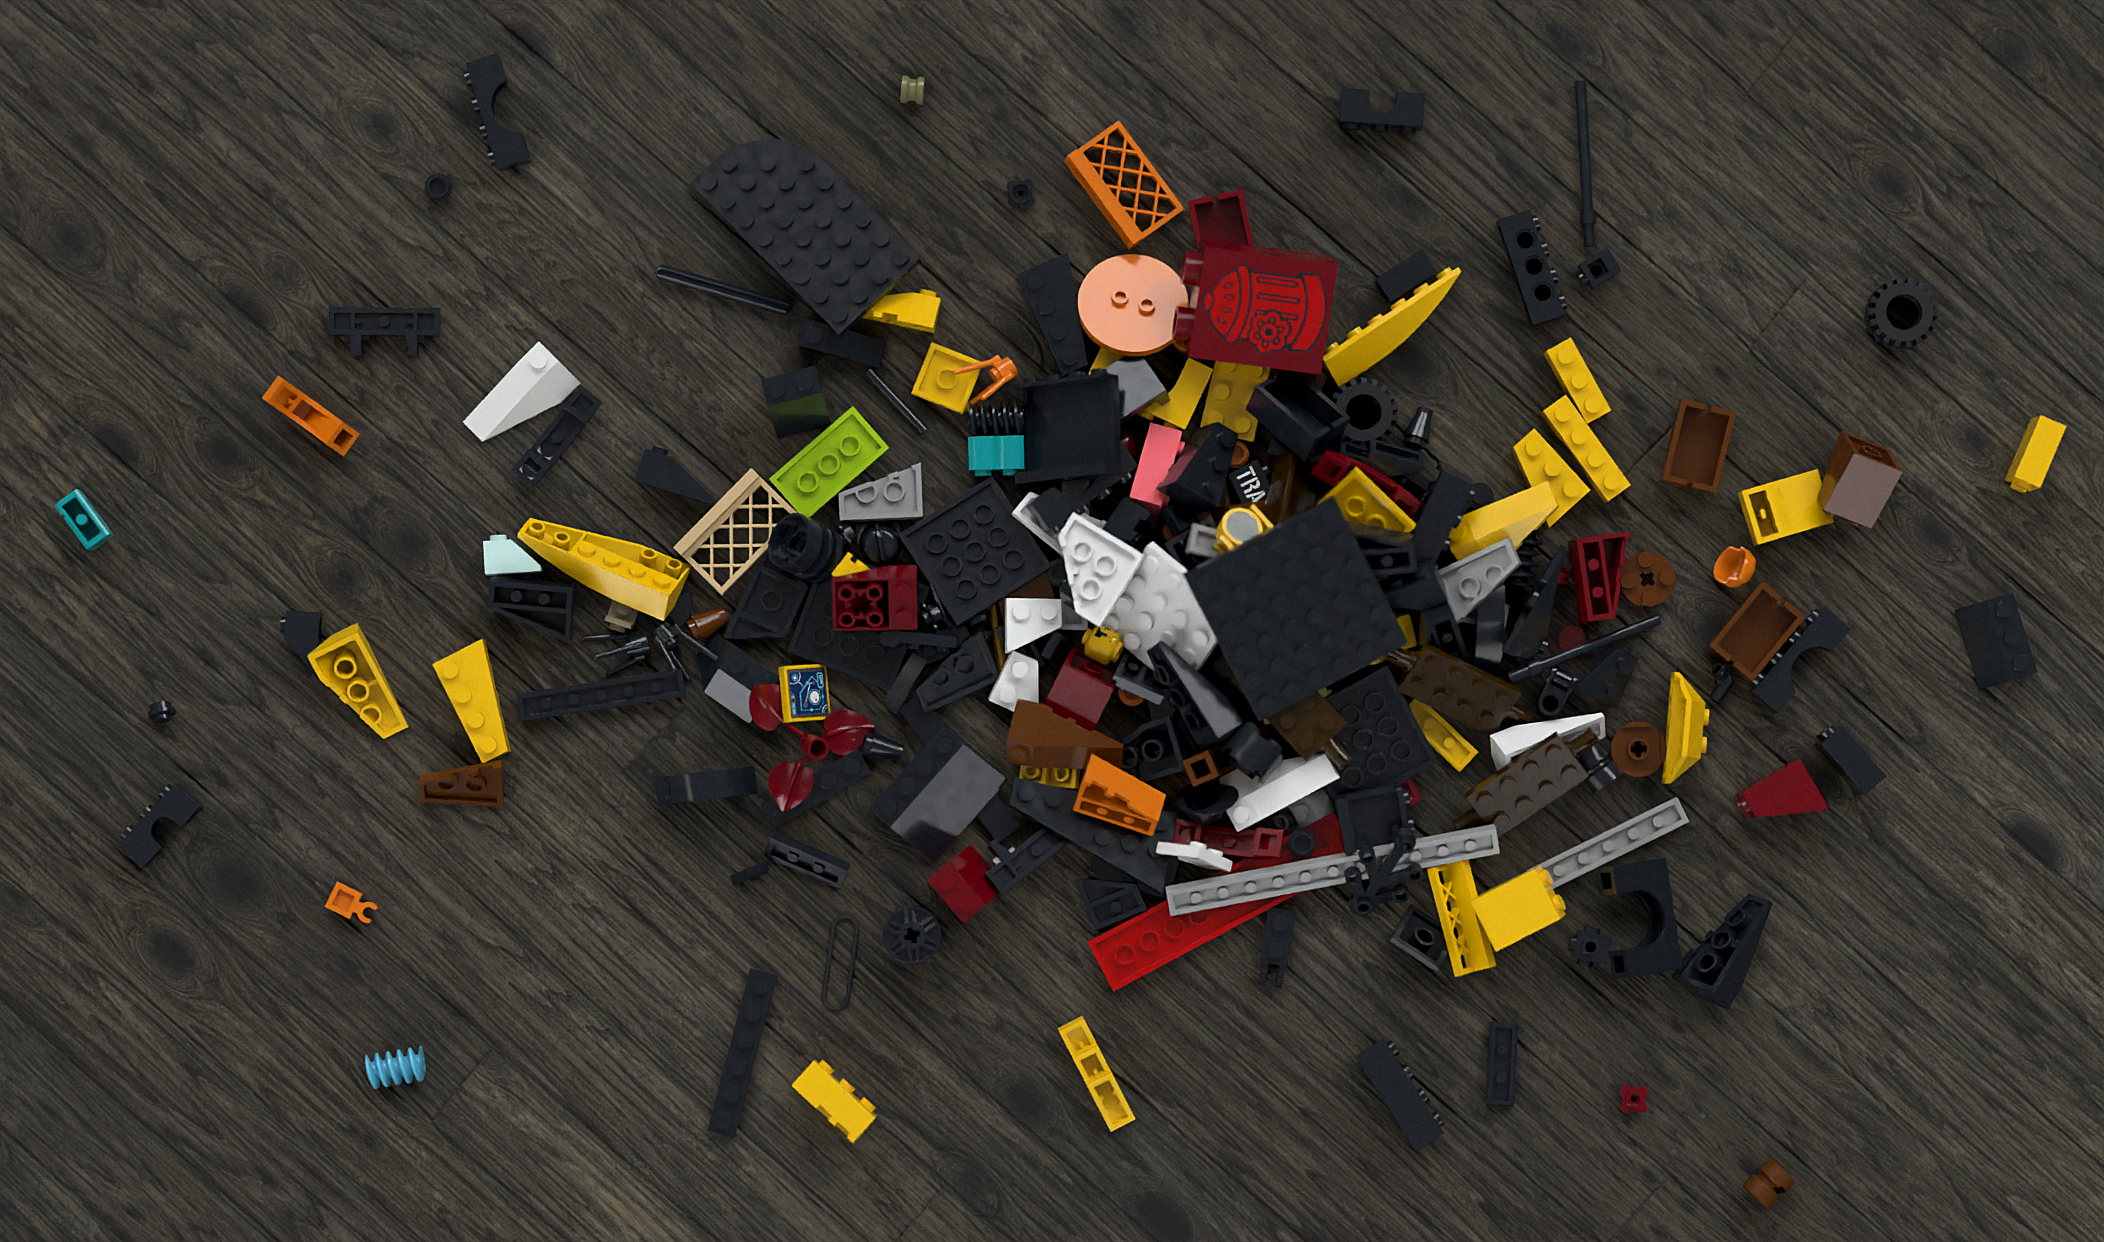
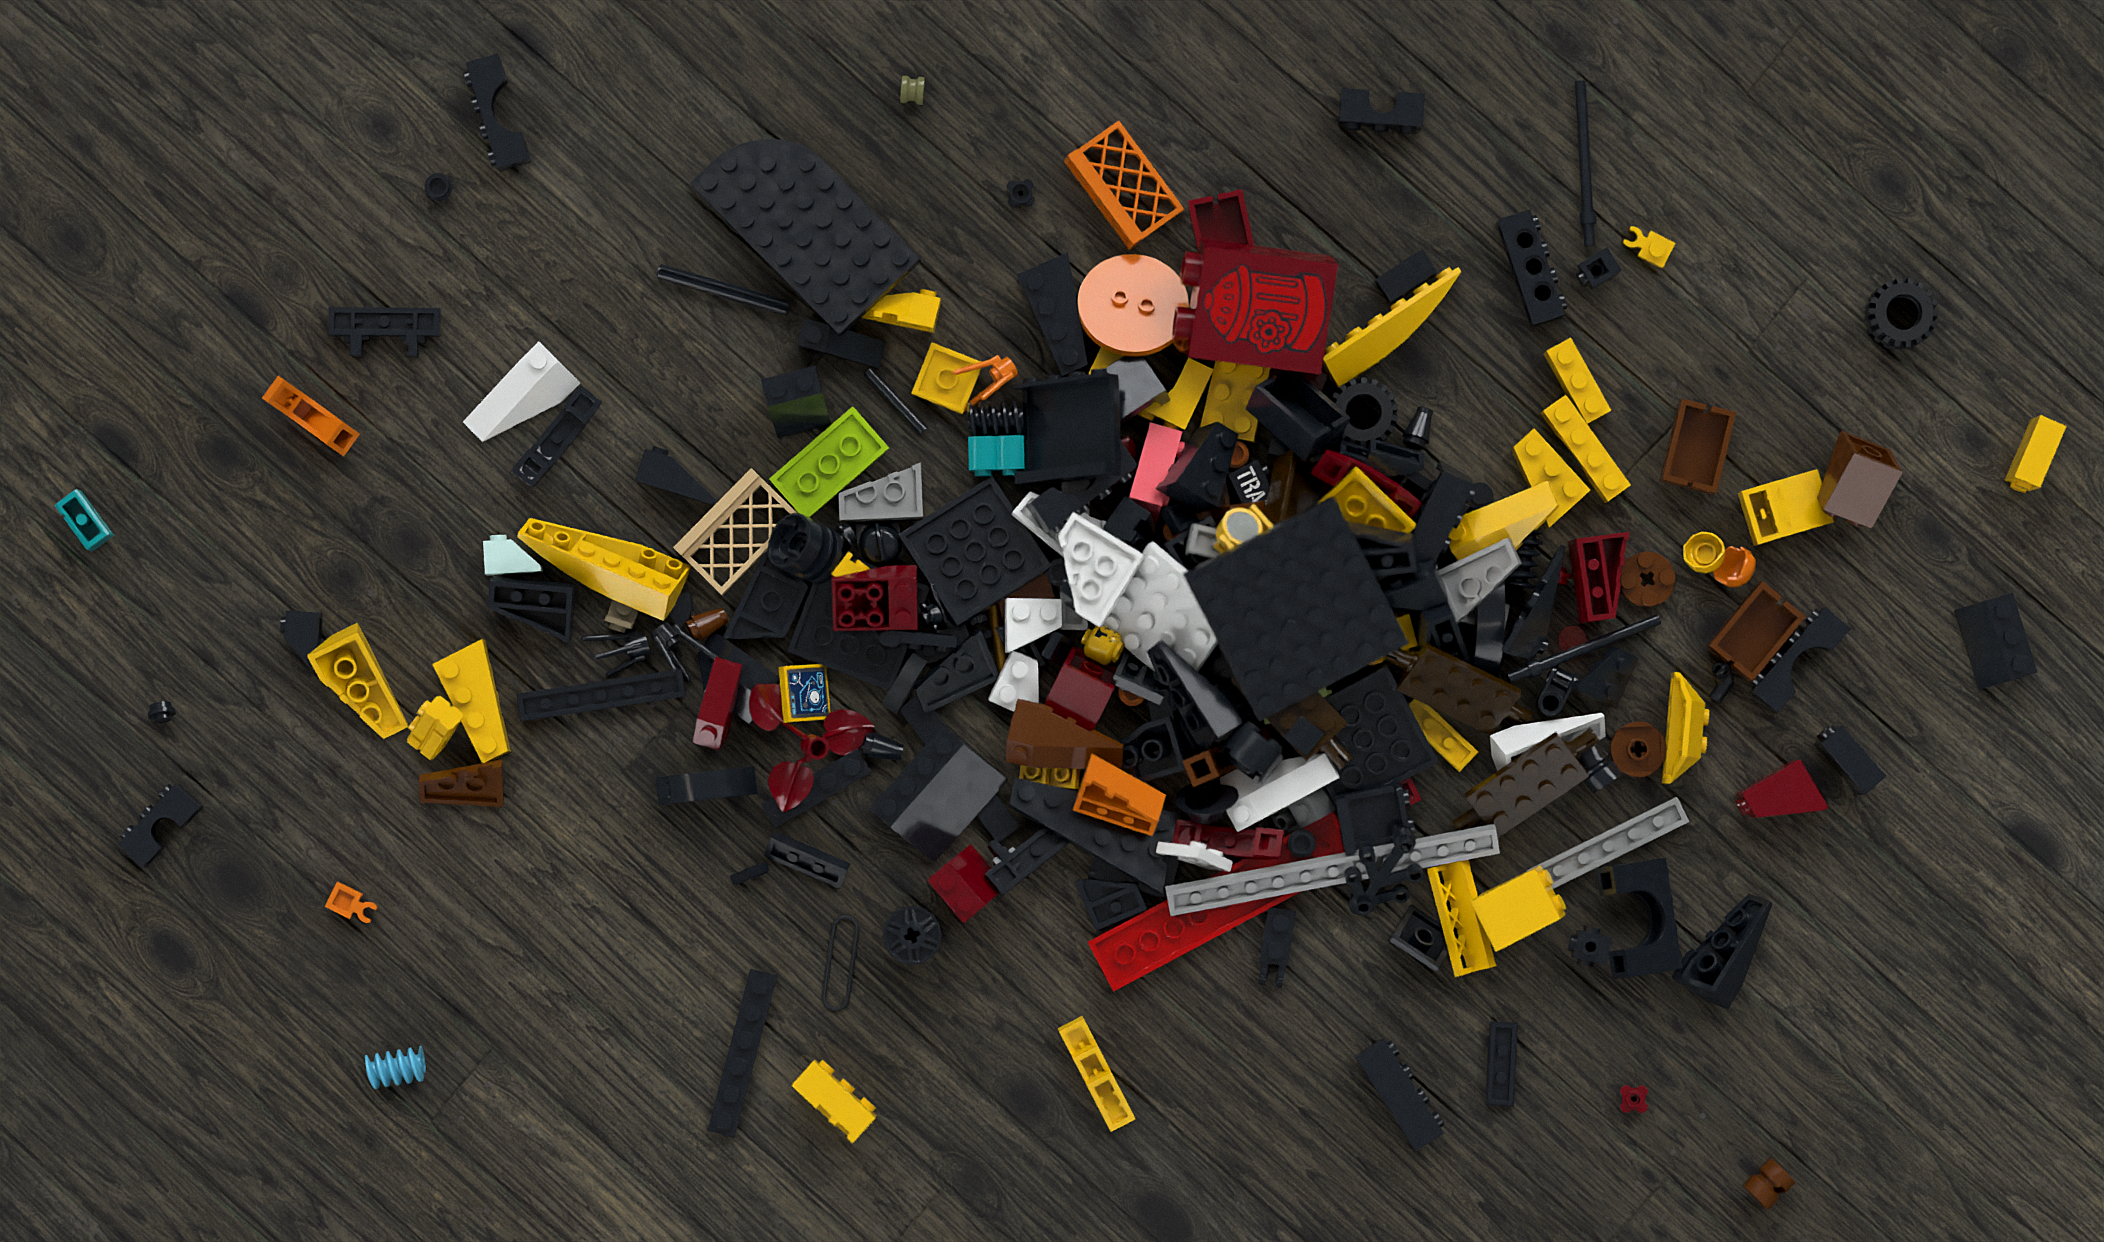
(434, 727): none -> yellow brick
(718, 704): none -> dark red slope
(1303, 735): none -> black slope
(1653, 248): none -> yellow plate
(1704, 552): none -> yellow hair

